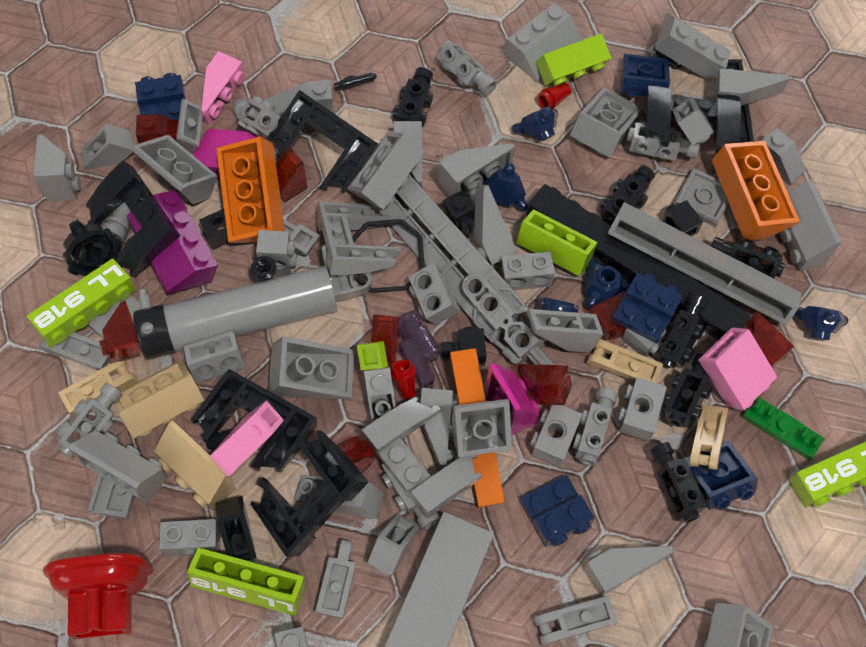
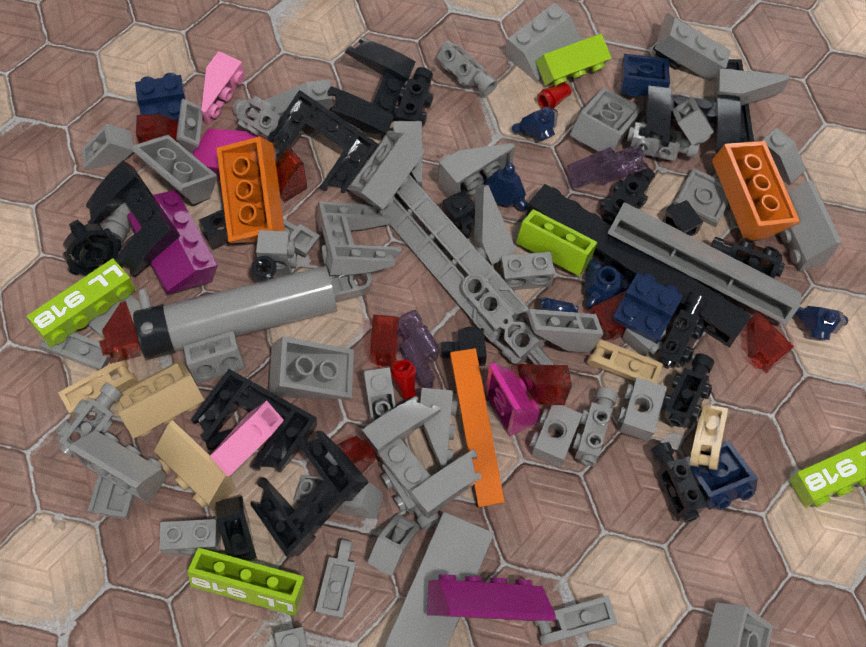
(54, 172): light grey slope -> none
(98, 591): red piece -> none
(351, 81): black piece -> none
(372, 355): lime plate -> none
(376, 116): none -> black wedge
(420, 246): black piece -> none
(437, 291): light grey brick -> none
(482, 428): light grey slope -> none
(488, 600): none -> magenta slope
(557, 511): dark blue plate -> none
(607, 166): none -> clear purple plate
(620, 565): light grey slope -> none
(738, 368): bright pink brick -> none
(783, 428): green plate -> none

